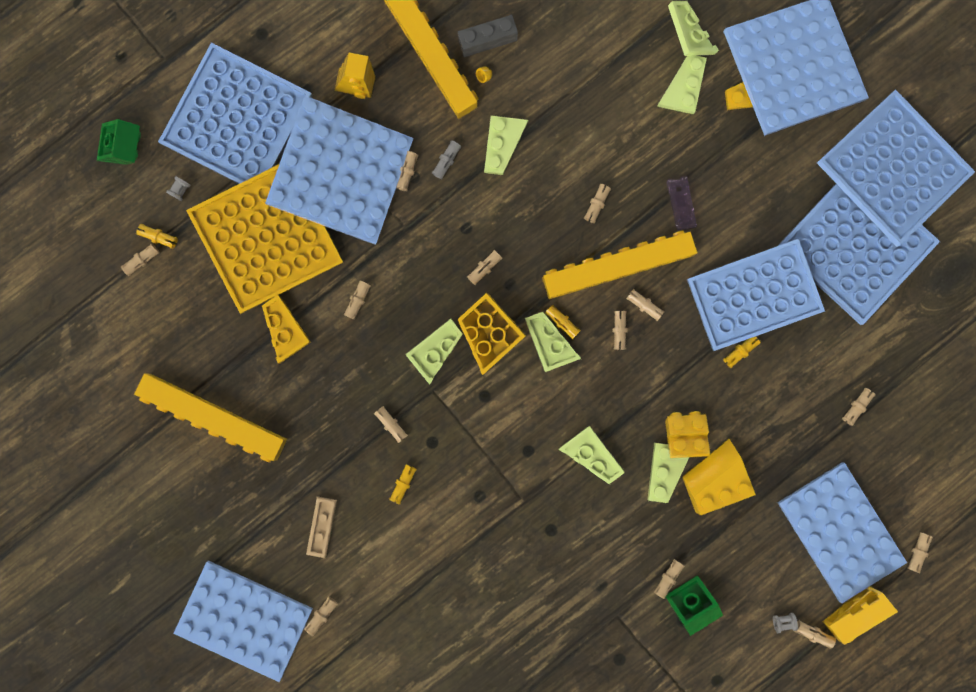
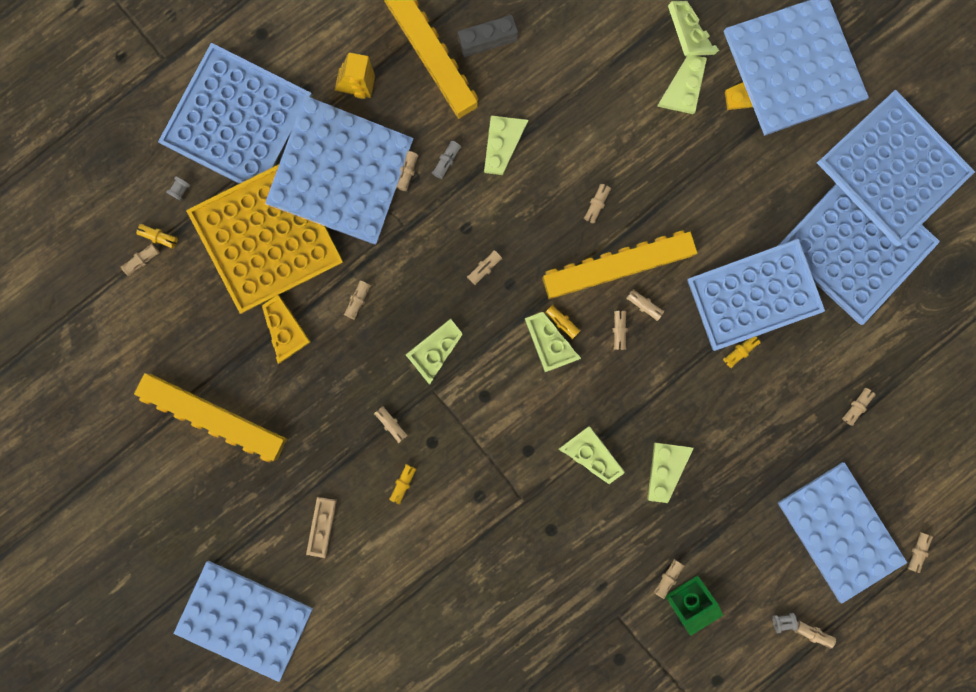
(118, 142): green slope -> none
(321, 616): tan pin -> none
(480, 72): yellow hinge -> none
(489, 332): yellow wedge -> none
(681, 204): plate -> none
(687, 435): yellow plate -> none
(718, 480): yellow wedge -> none
(859, 615): yellow wedge -> none

